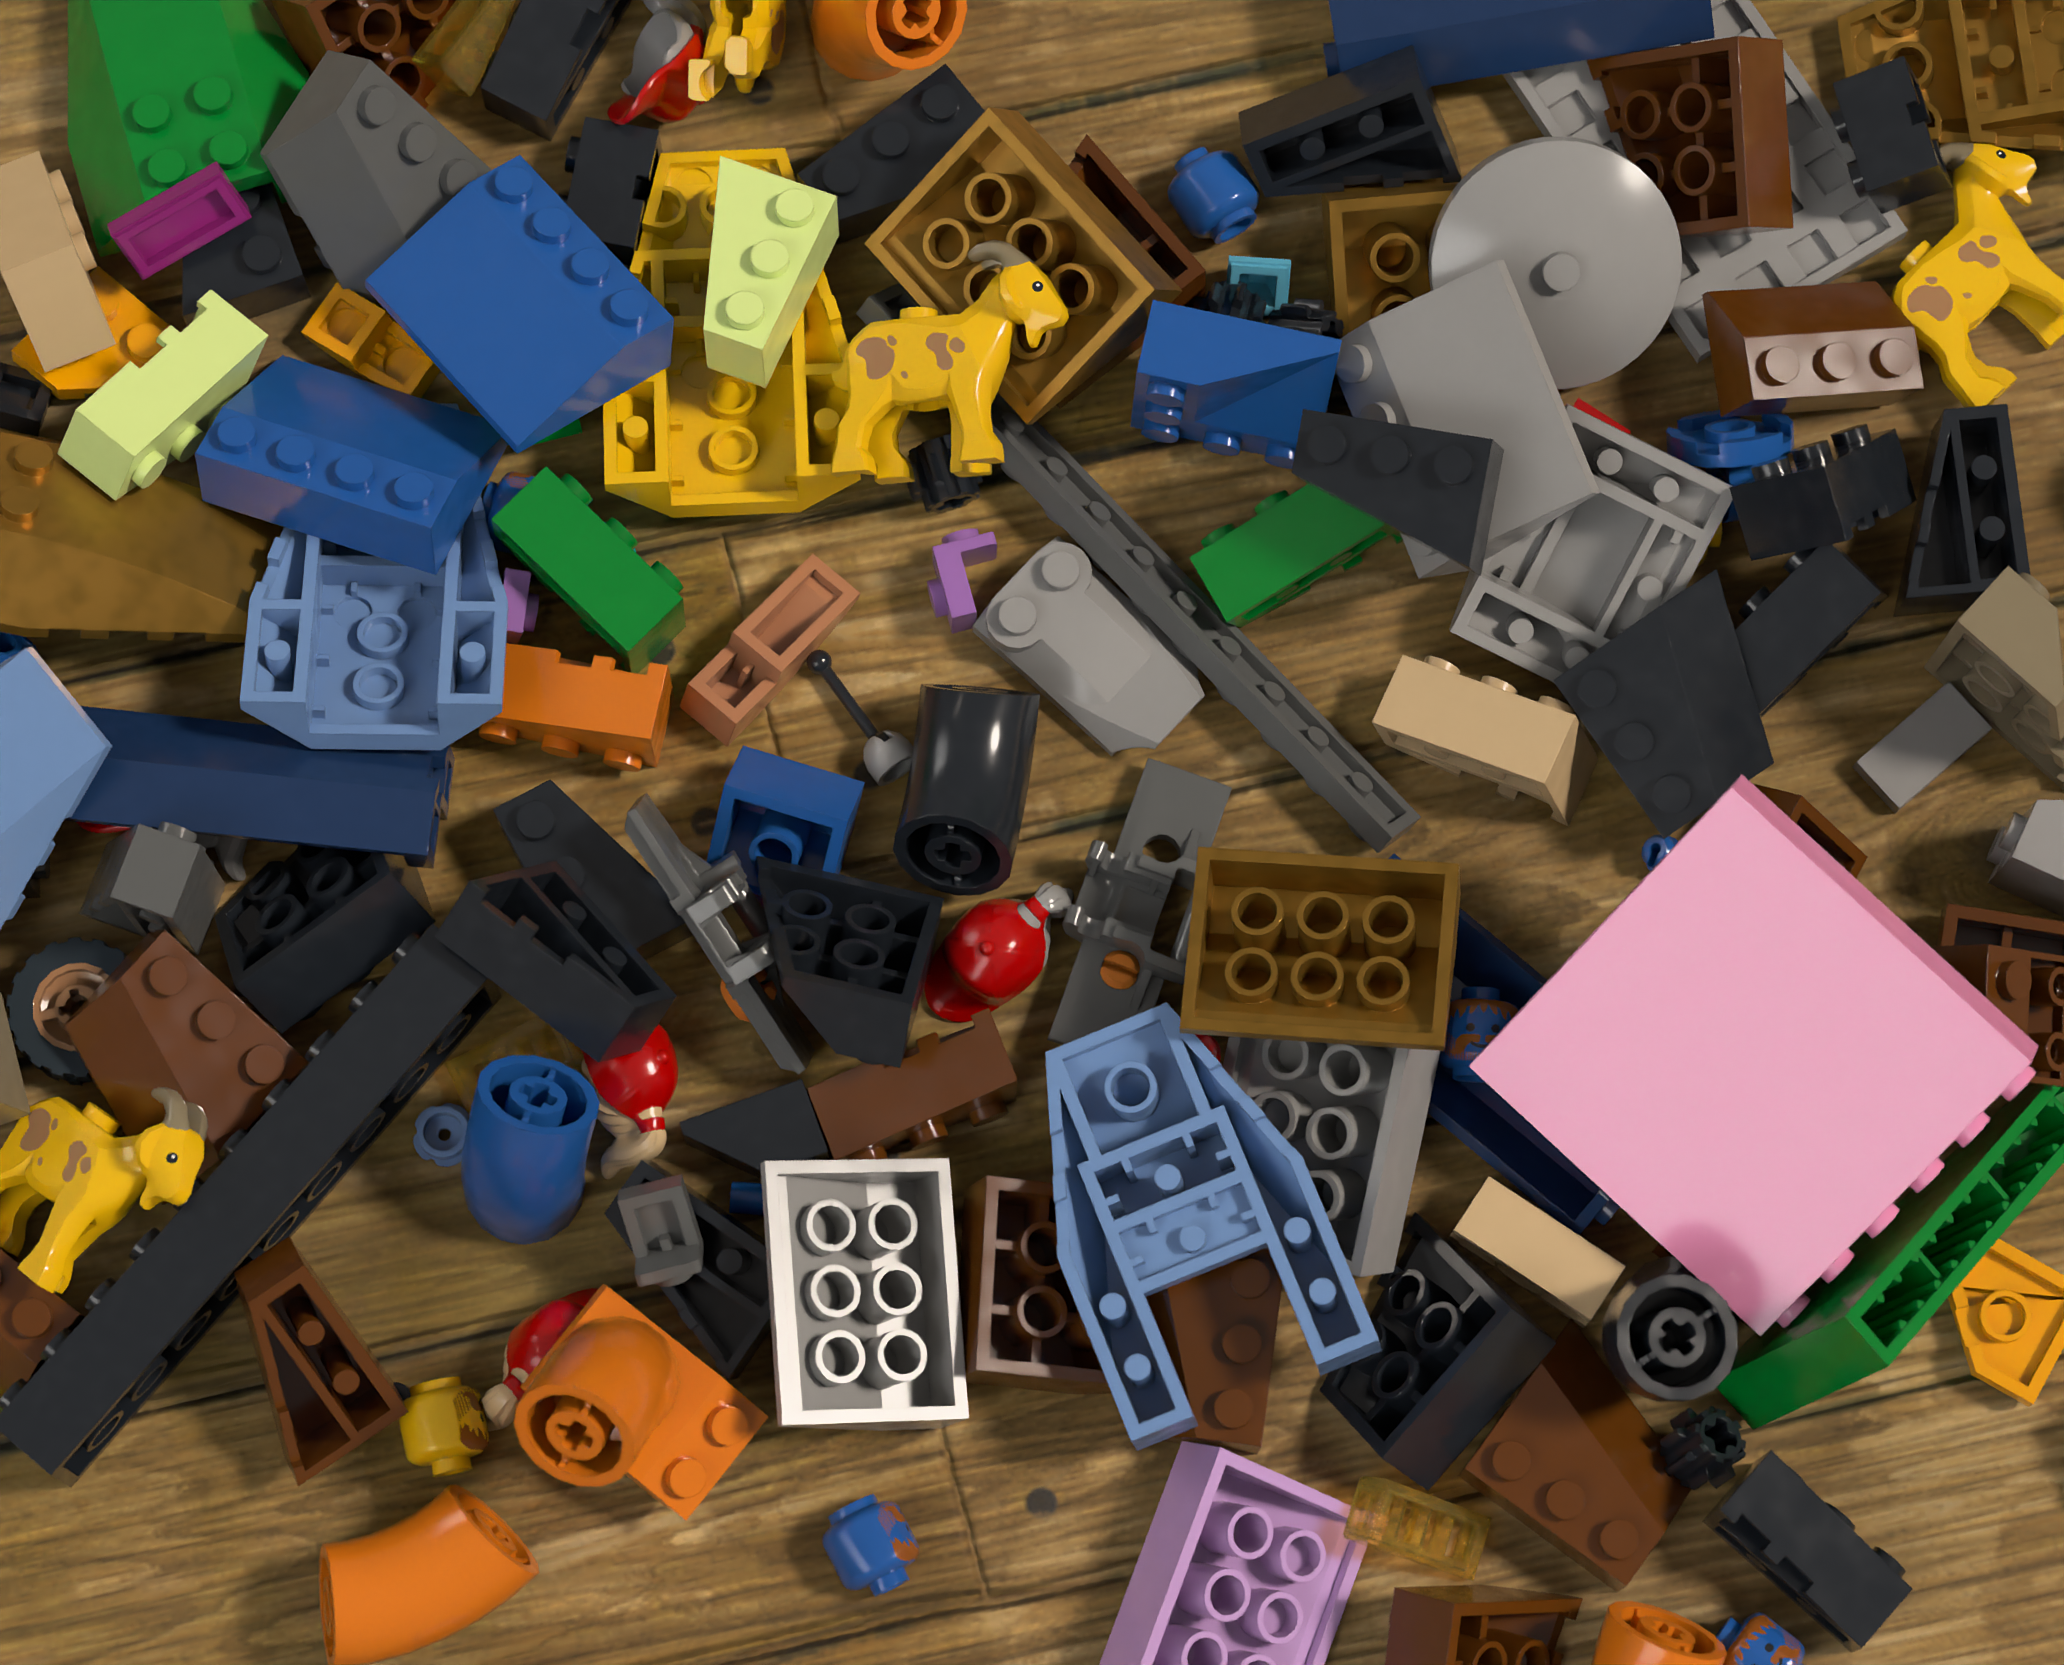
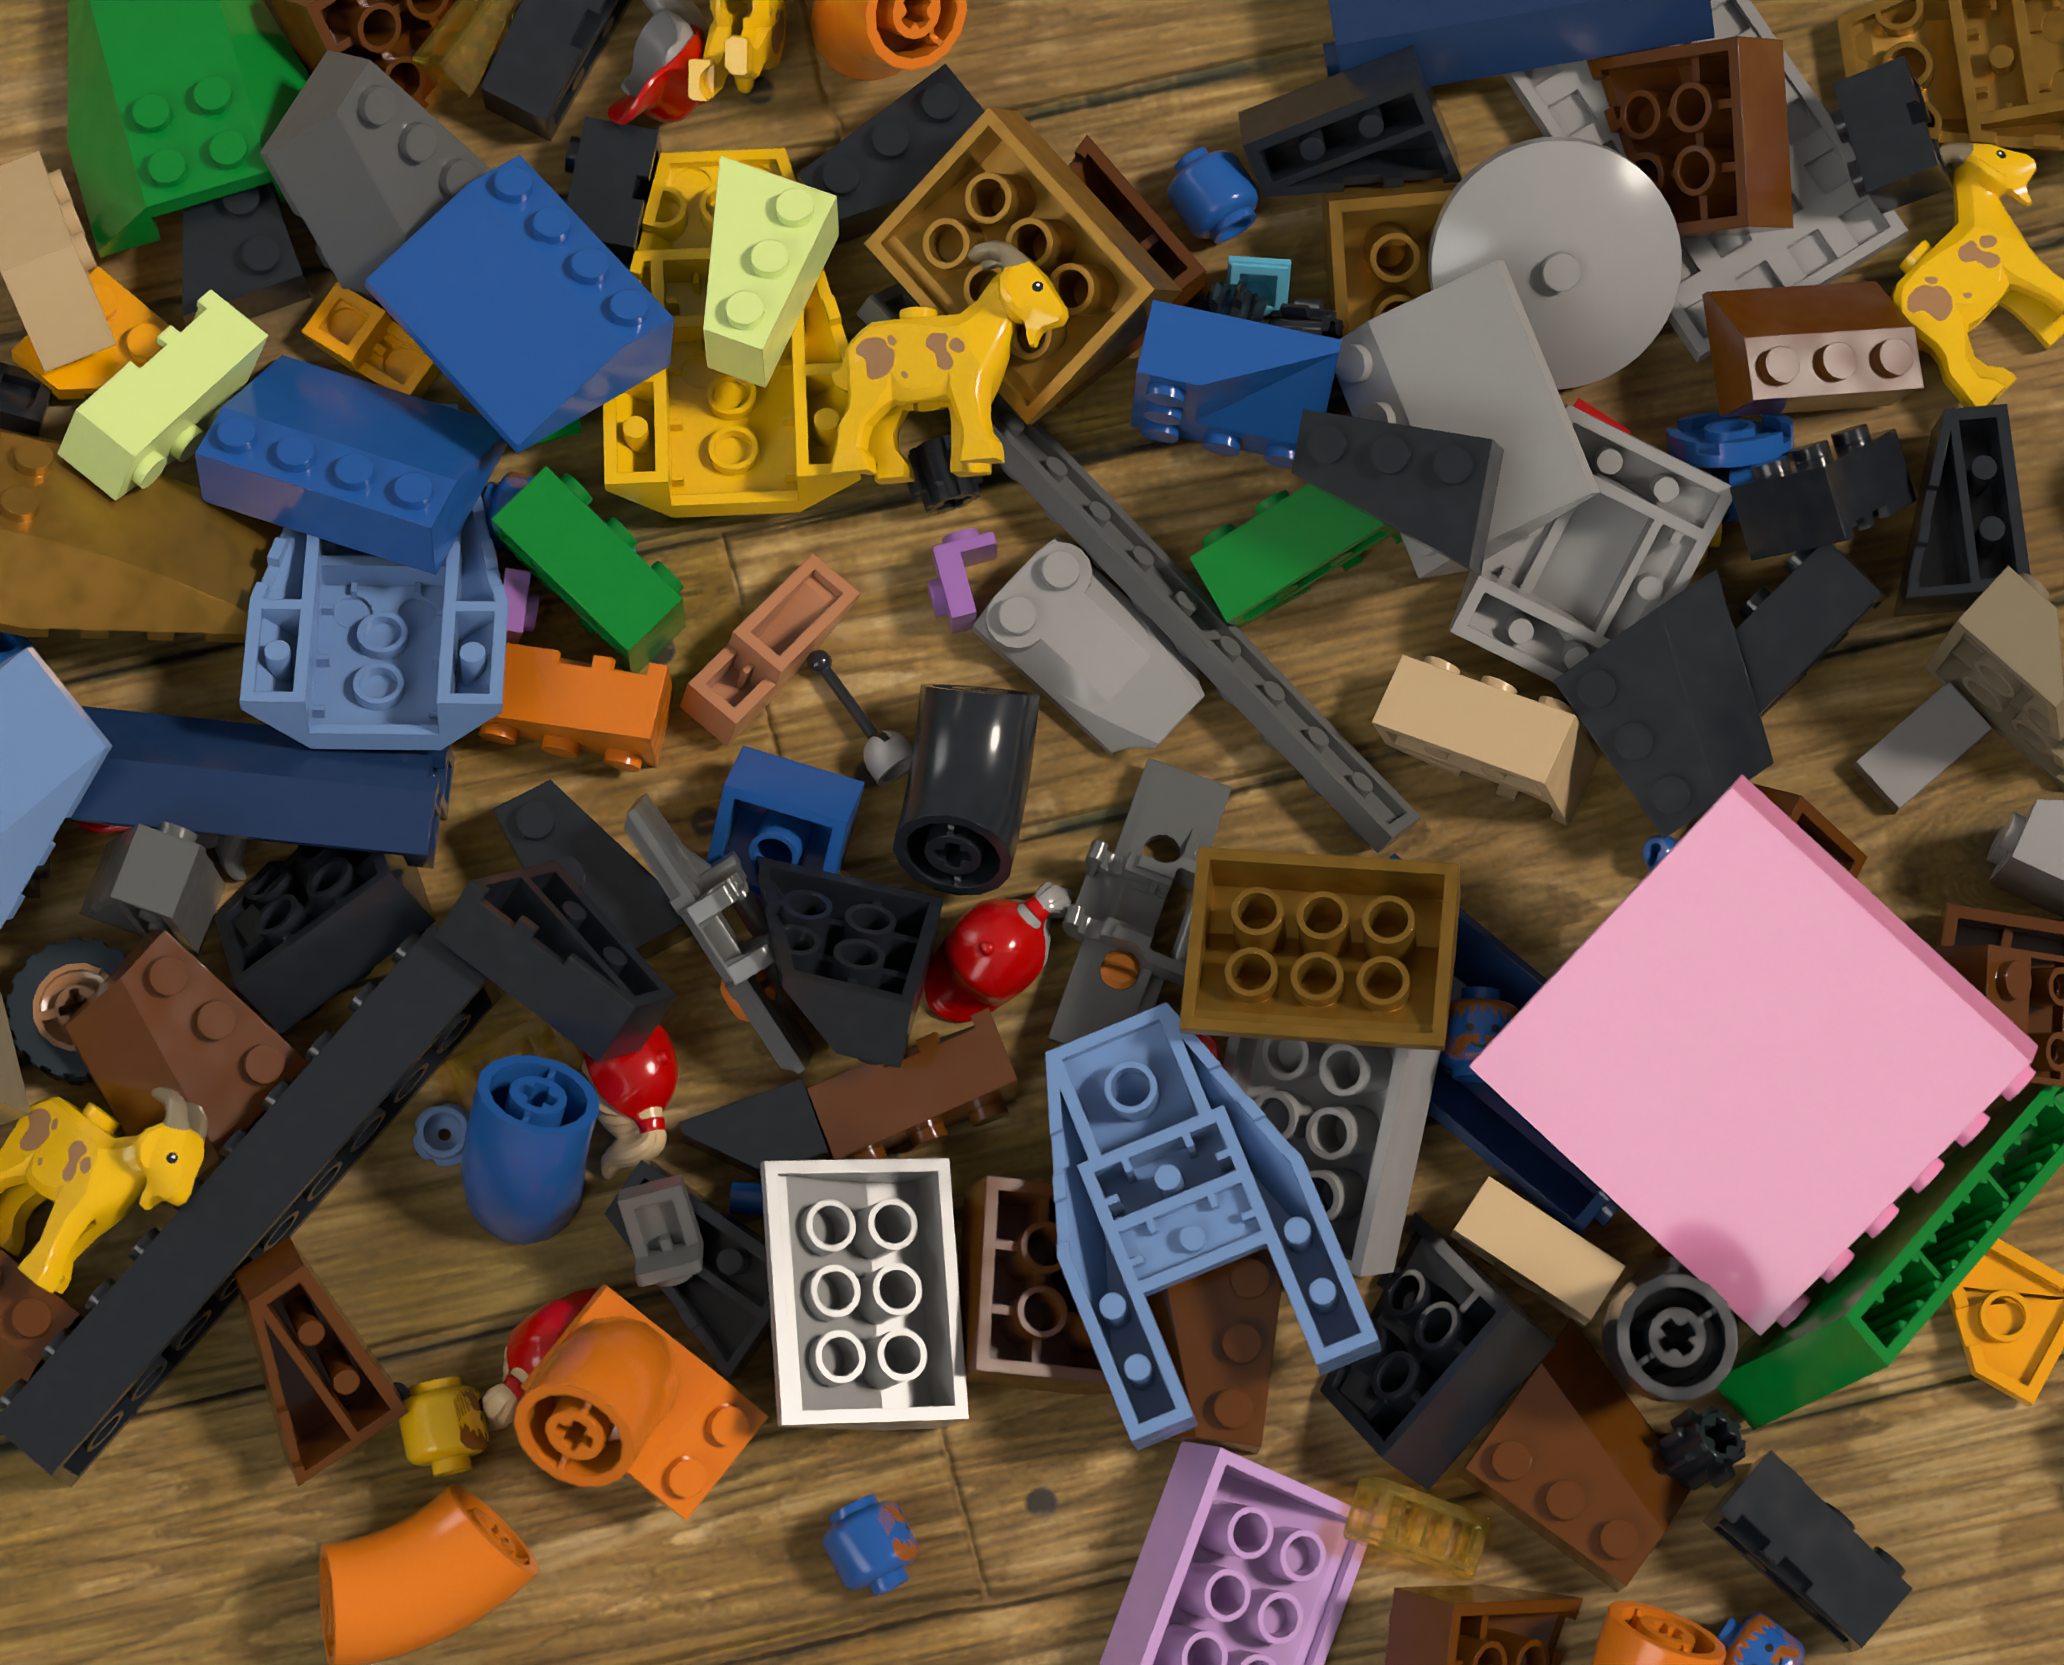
(179, 220): magenta tile -> none

